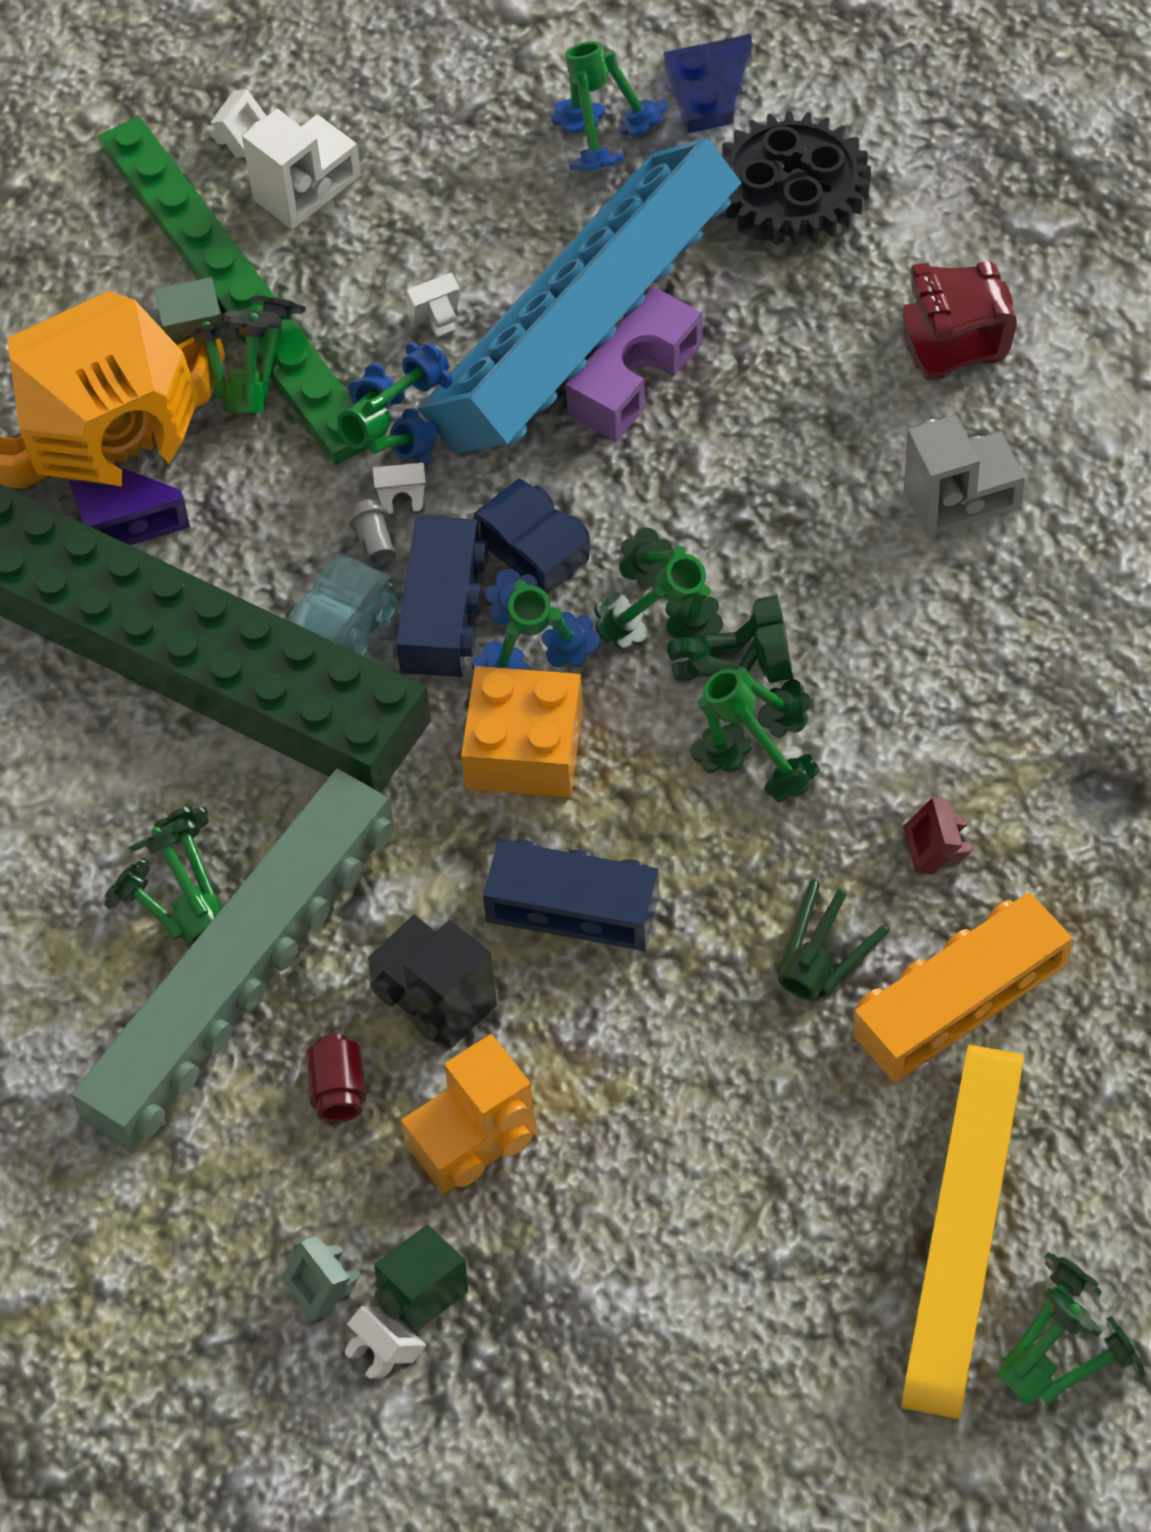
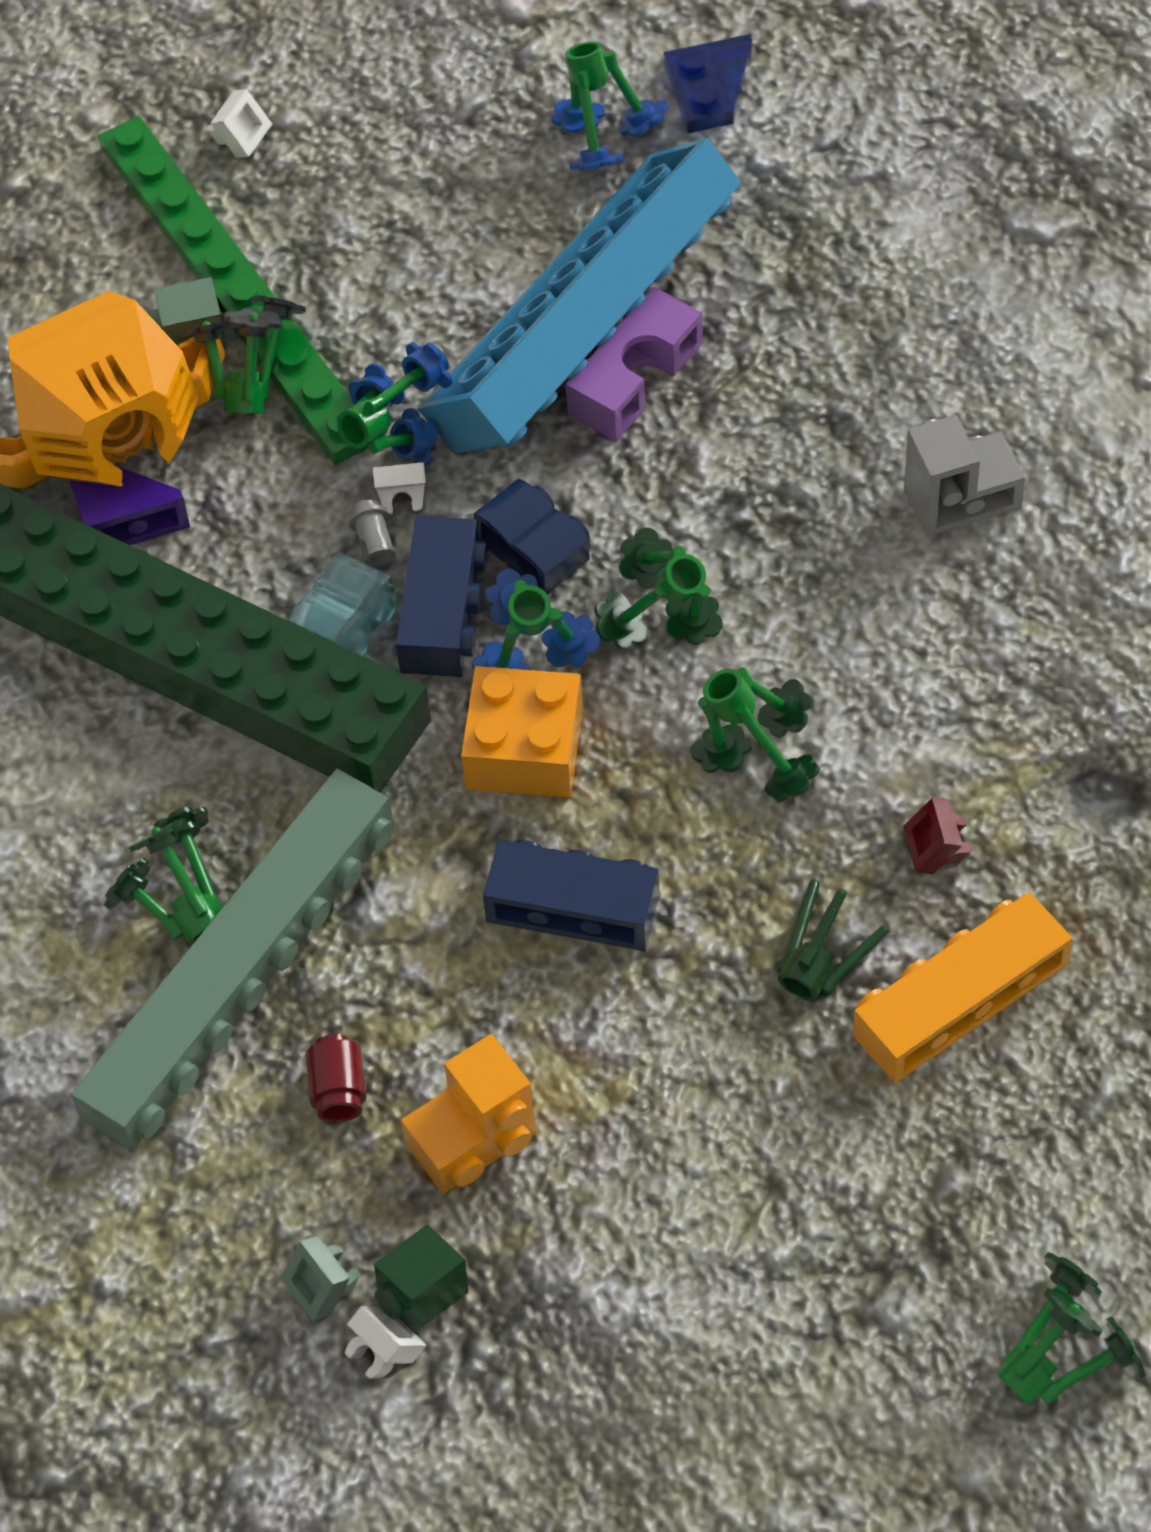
(298, 166): white brick -> none
(434, 304): white tile -> none
(436, 978): black brick -> none
(768, 647): dark green piece -> none
(796, 178): black gear -> none
(958, 318): dark red piece -> none
(963, 1233): yellow beam -> none

